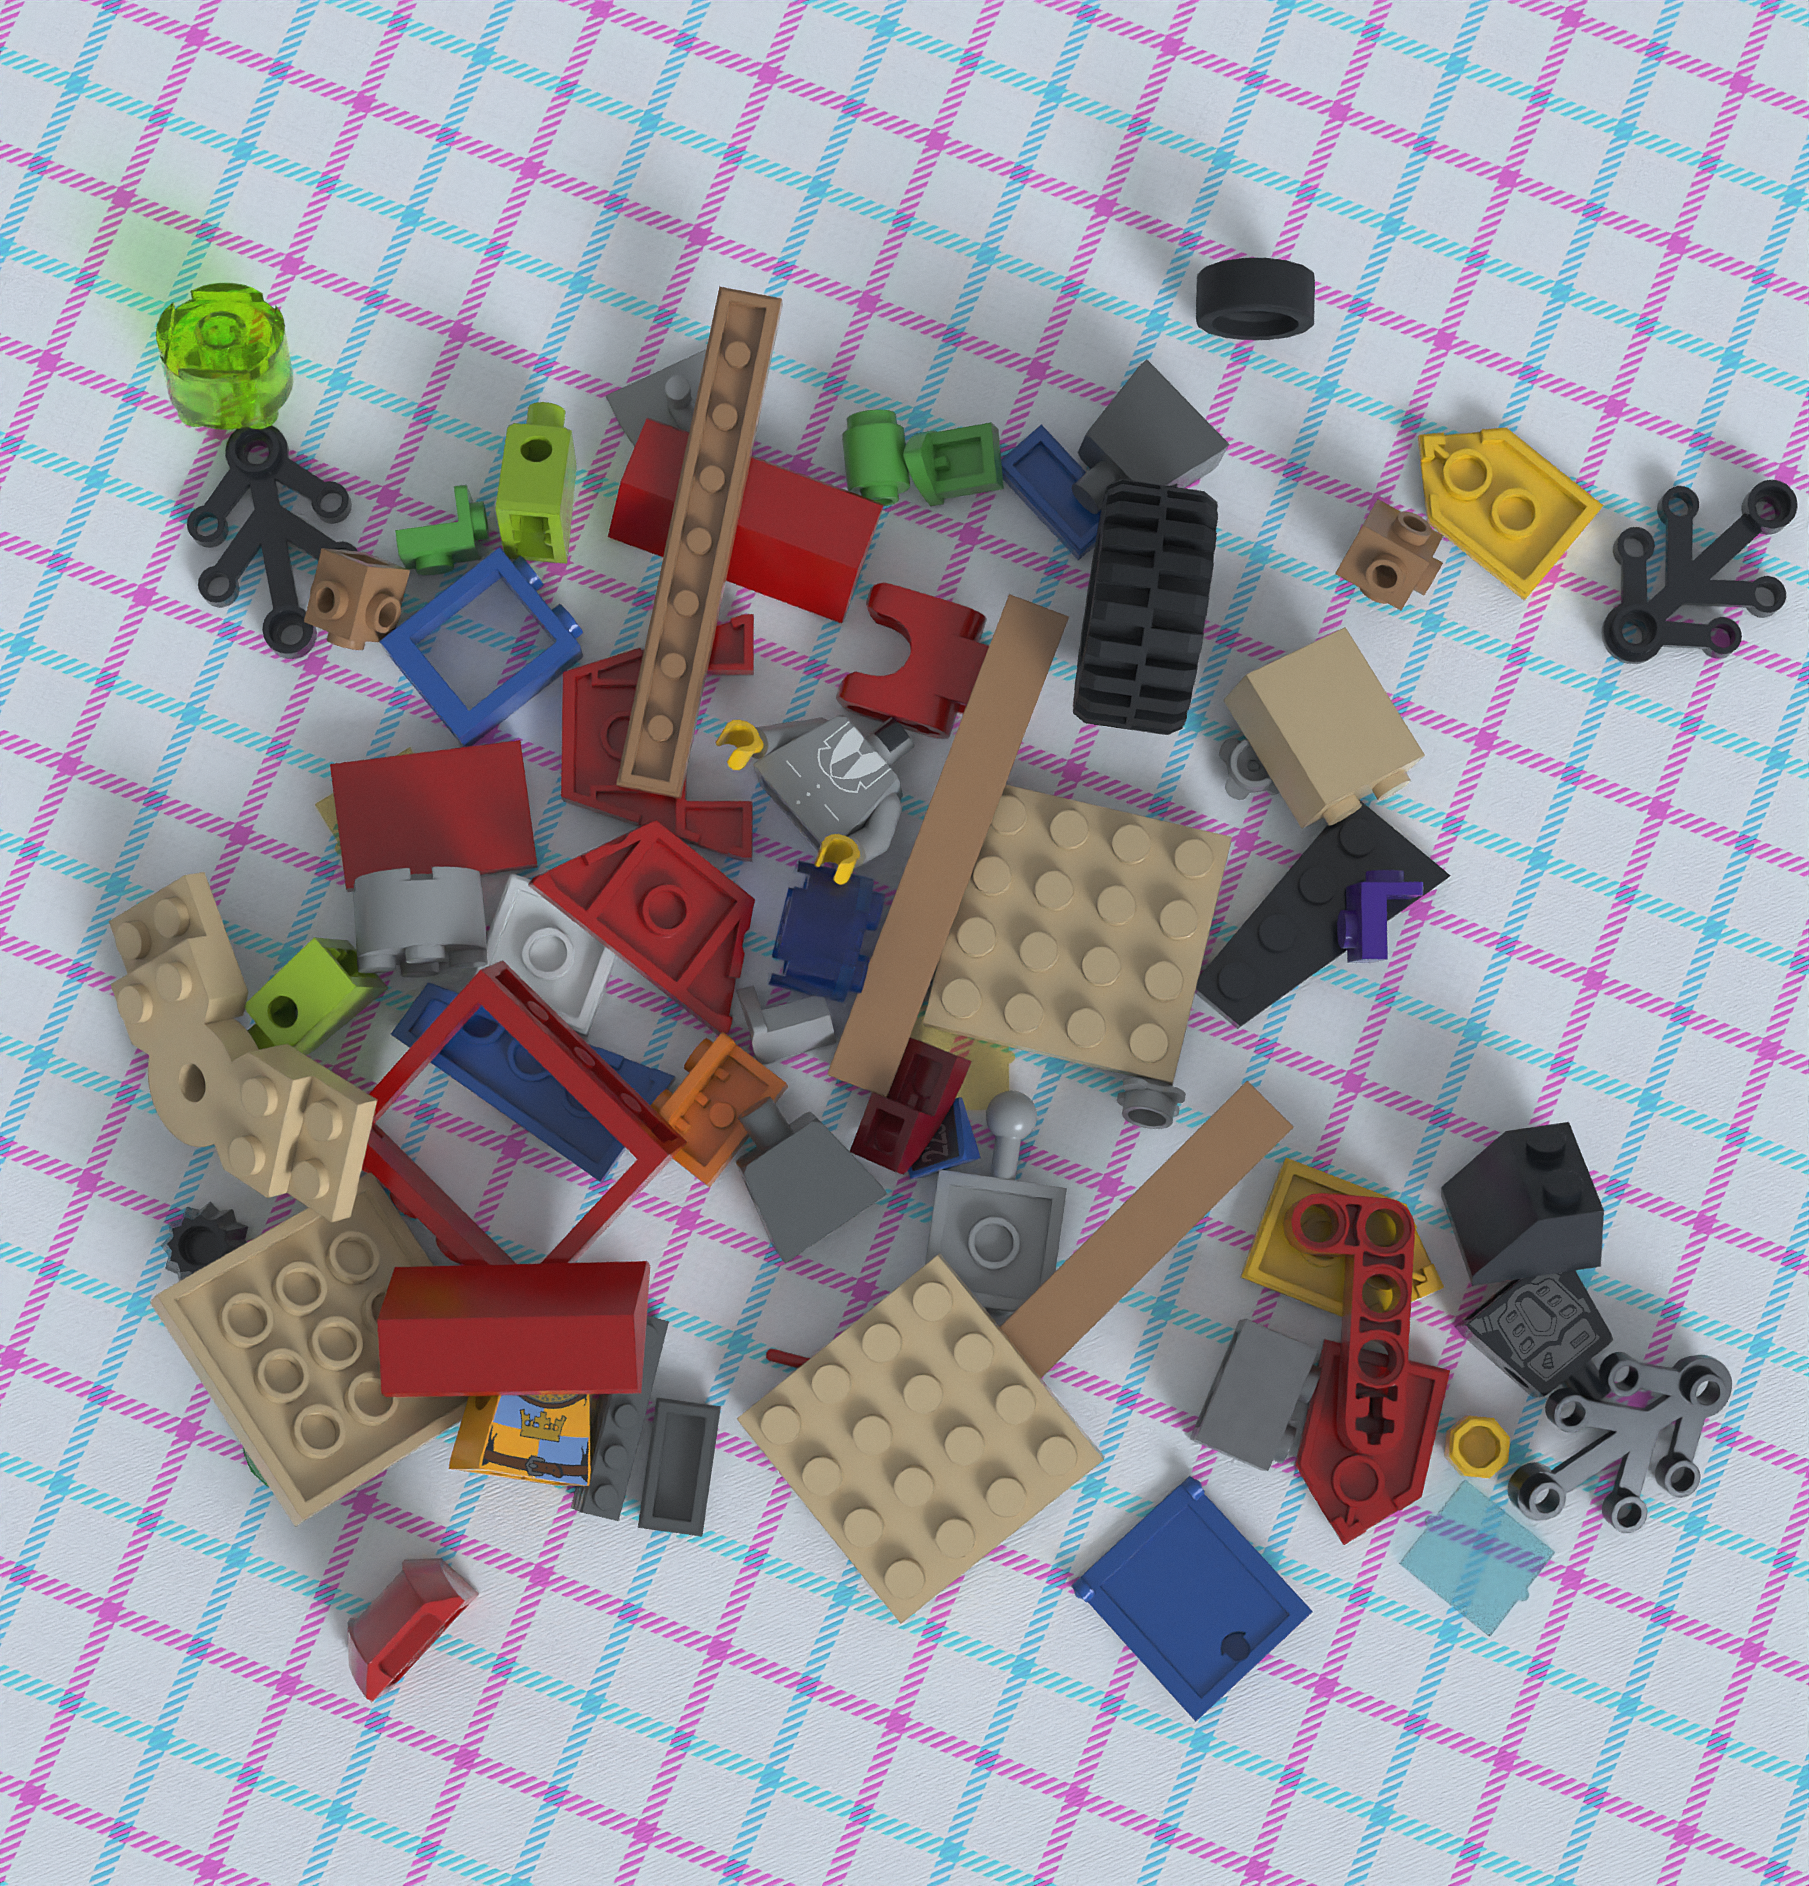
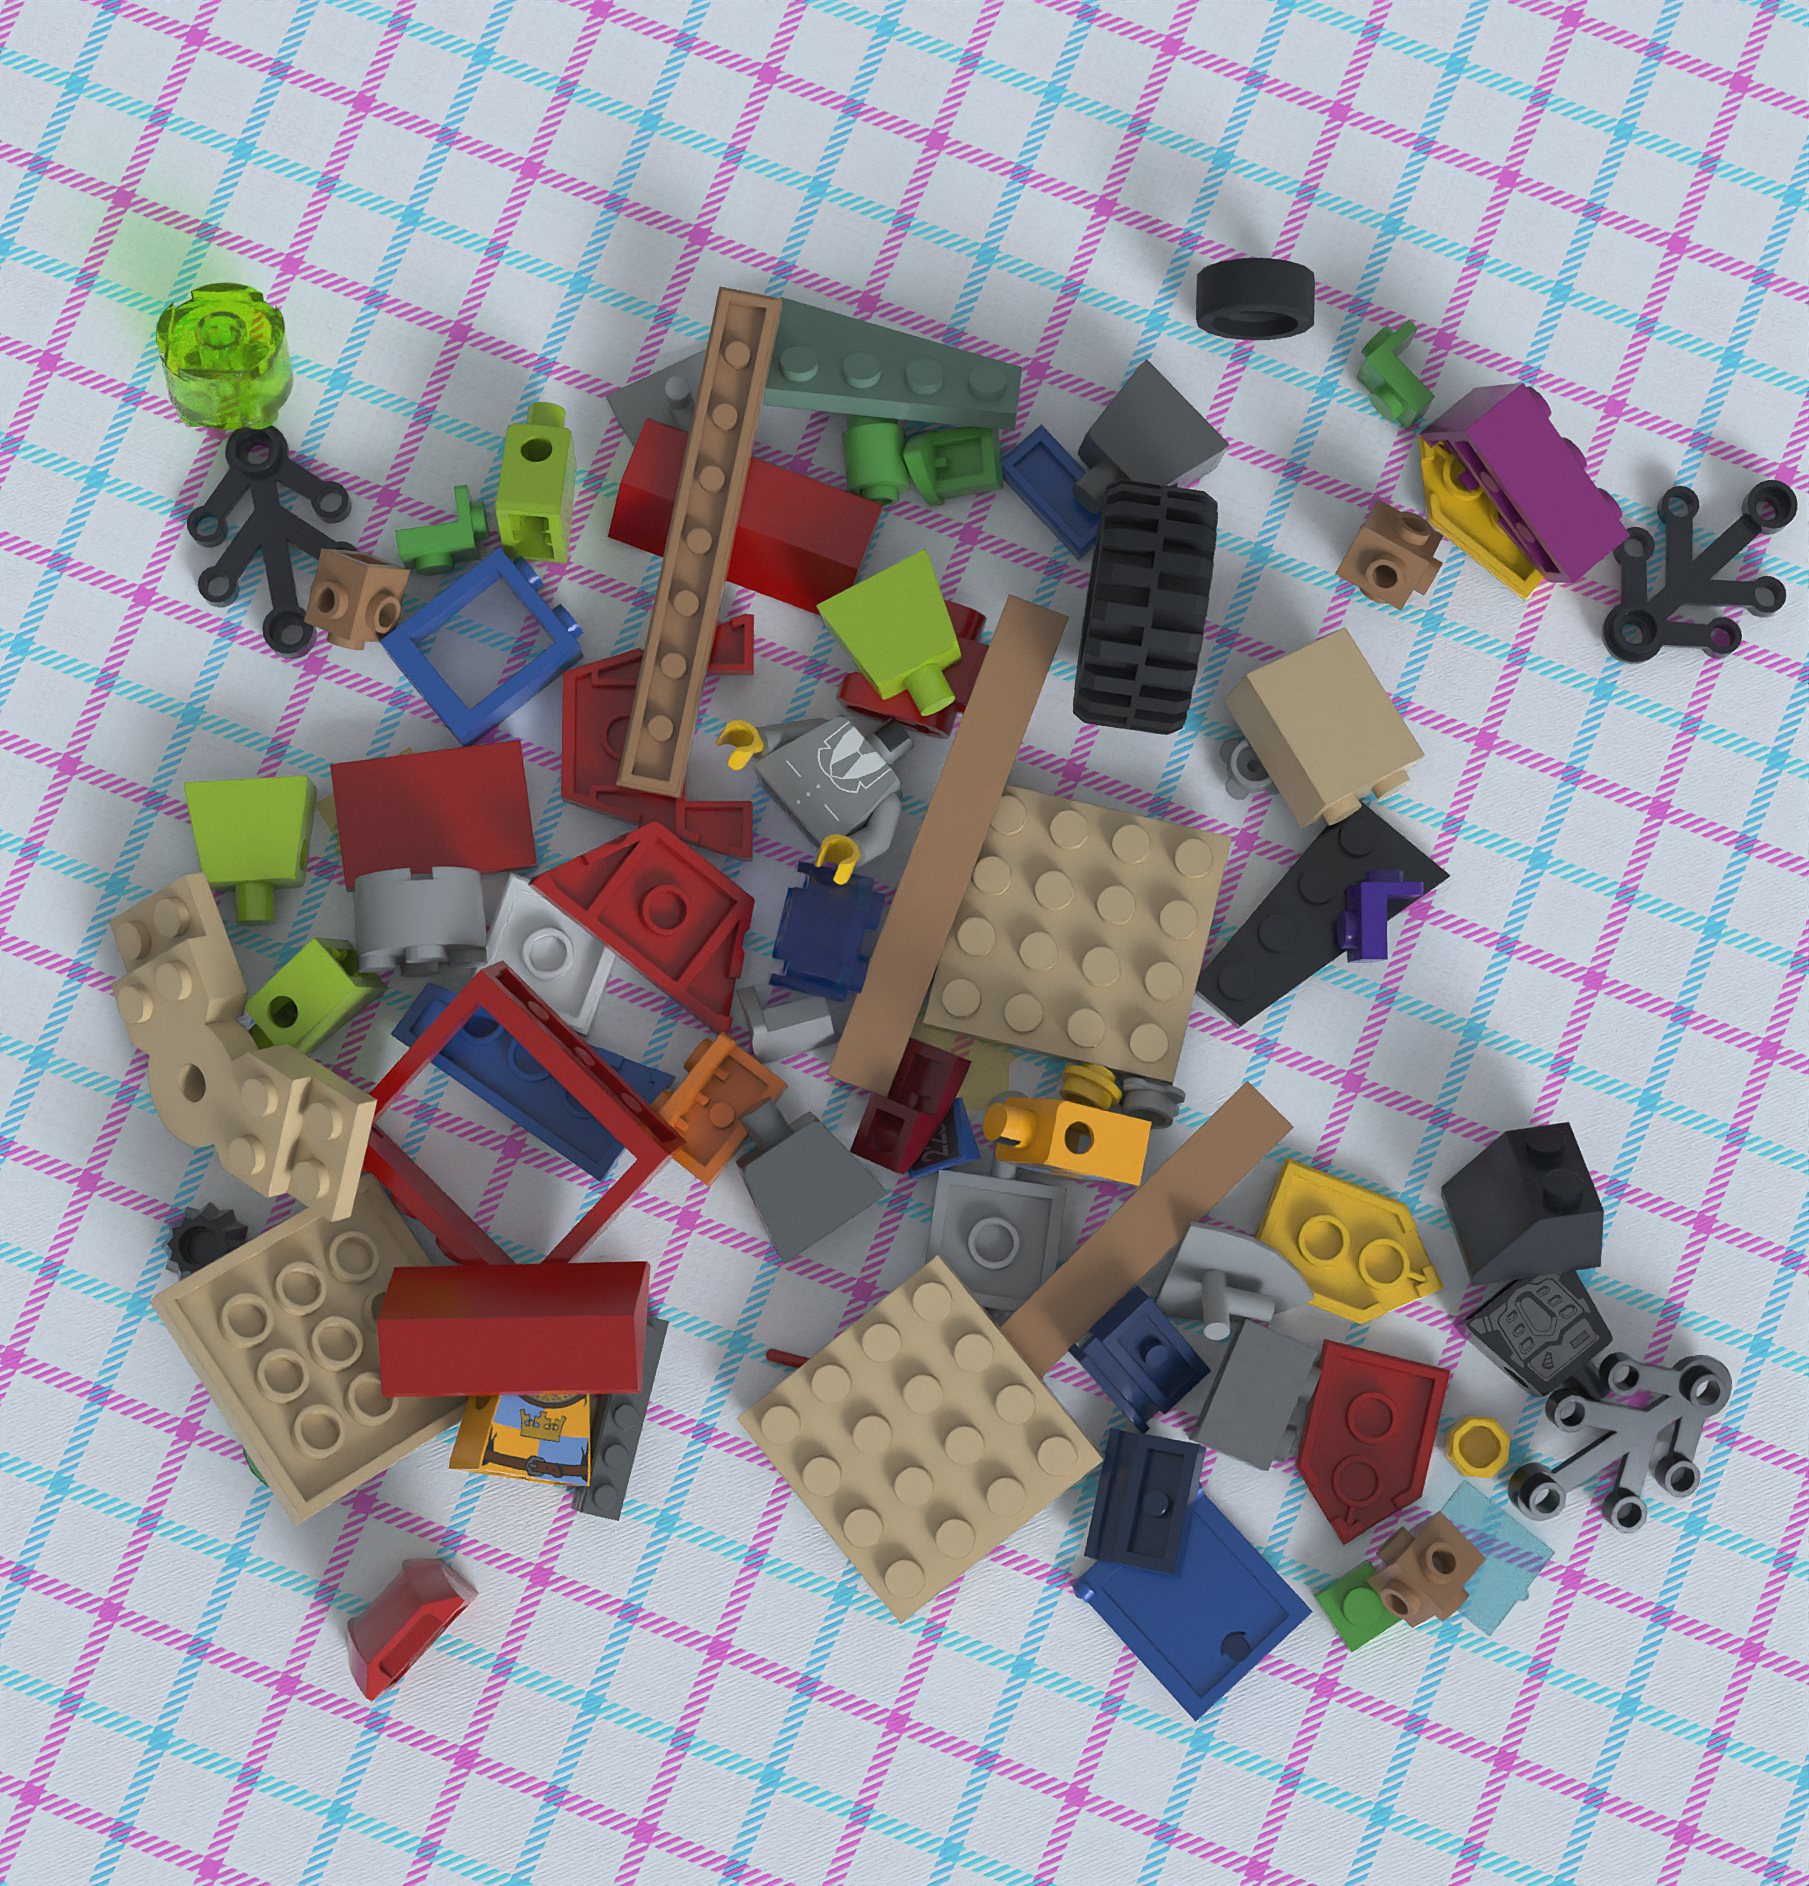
(253, 838): none -> lime torso
(679, 1467): dark grey tile -> none
(876, 371): none -> sand green wing
(898, 632): none -> lime torso
(1046, 1137): none -> light orange torso
(1090, 1086): none -> yellow plate
(1140, 1359): none -> dark blue plate
(1145, 1502): none -> dark blue plate
(1228, 1278): none -> light grey shield
(1355, 1607): none -> bright green plate
(1359, 1322): red beam -> none
(1392, 386): none -> bright green bracket
(1425, 1570): none -> medium nougat brick
(1531, 479): none -> magenta wedge

